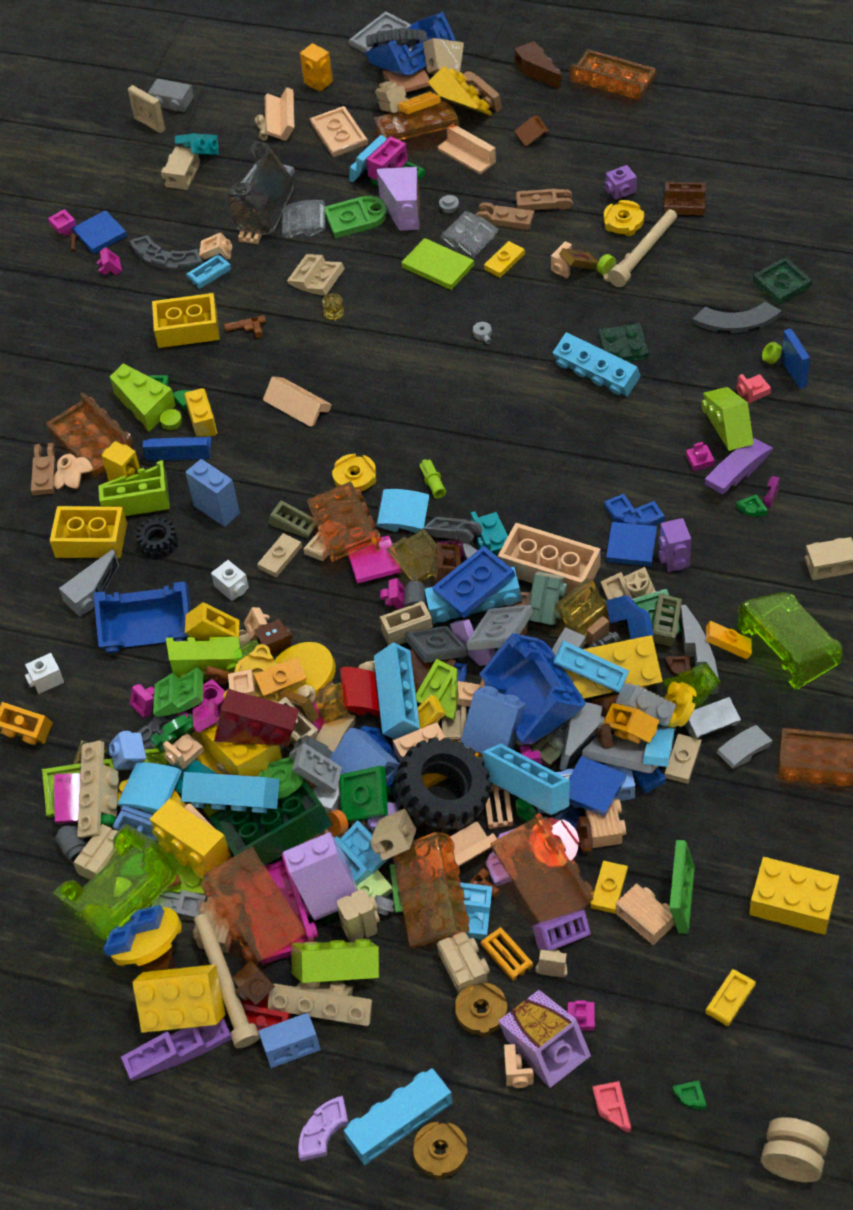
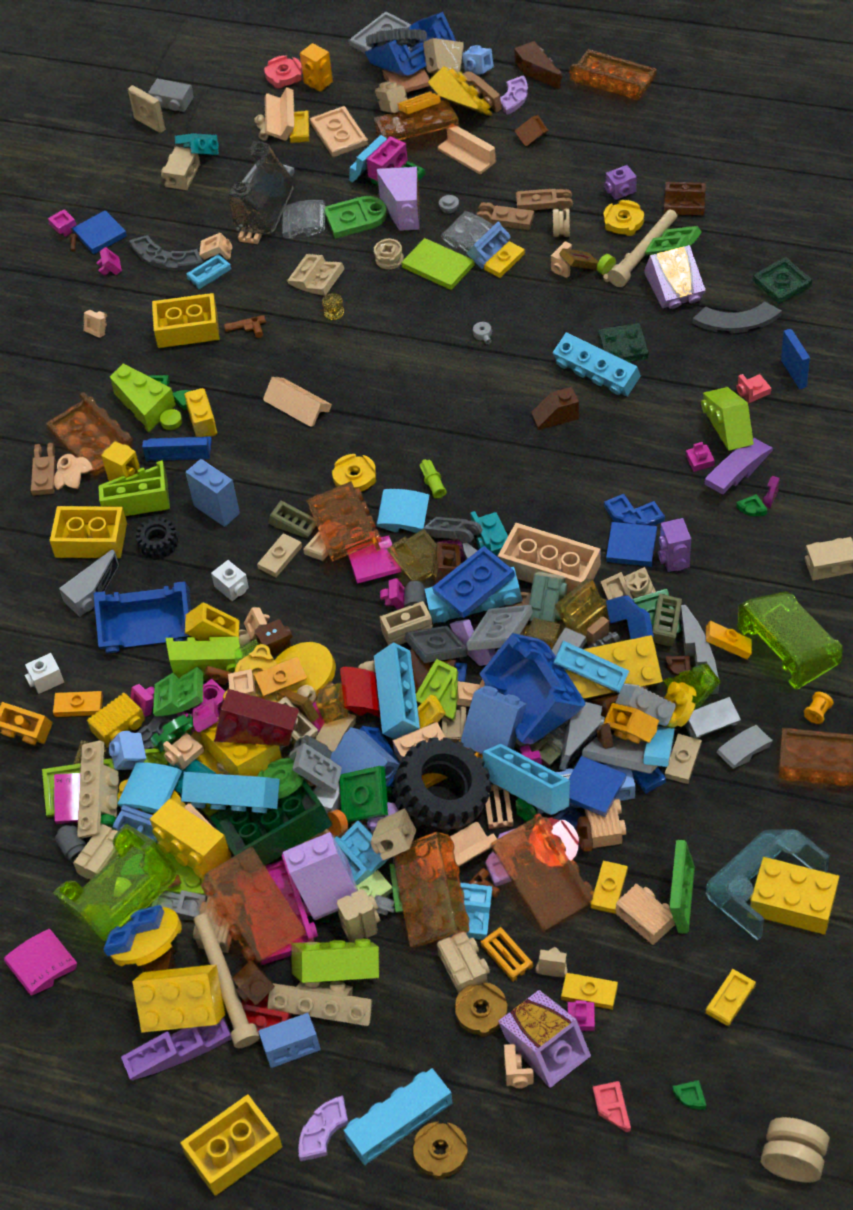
(40, 961): none -> dark pink slope
(77, 703): none -> light orange plate
(95, 323): none -> light nougat tile
(116, 717): none -> yellow brick
(231, 1144): none -> yellow brick
(290, 75): none -> coral plate
(301, 127): none -> yellow tile
(388, 253): none -> tan wheel
(477, 60): none -> light blue brick
(488, 245): none -> medium blue hinge
(515, 95): none -> lavender tile
(543, 630): none -> clear yellow brick
(546, 935): medium lavender slope -> none
(556, 409): none -> reddish brown slope
(561, 223): none -> tan wheel
(589, 989): none -> yellow plate
(673, 239): none -> bright green slope
(674, 277): none -> slope
(732, 886): none -> clear light blue windscreen
(771, 352): lime tile -> none
(818, 707): none -> light orange bush

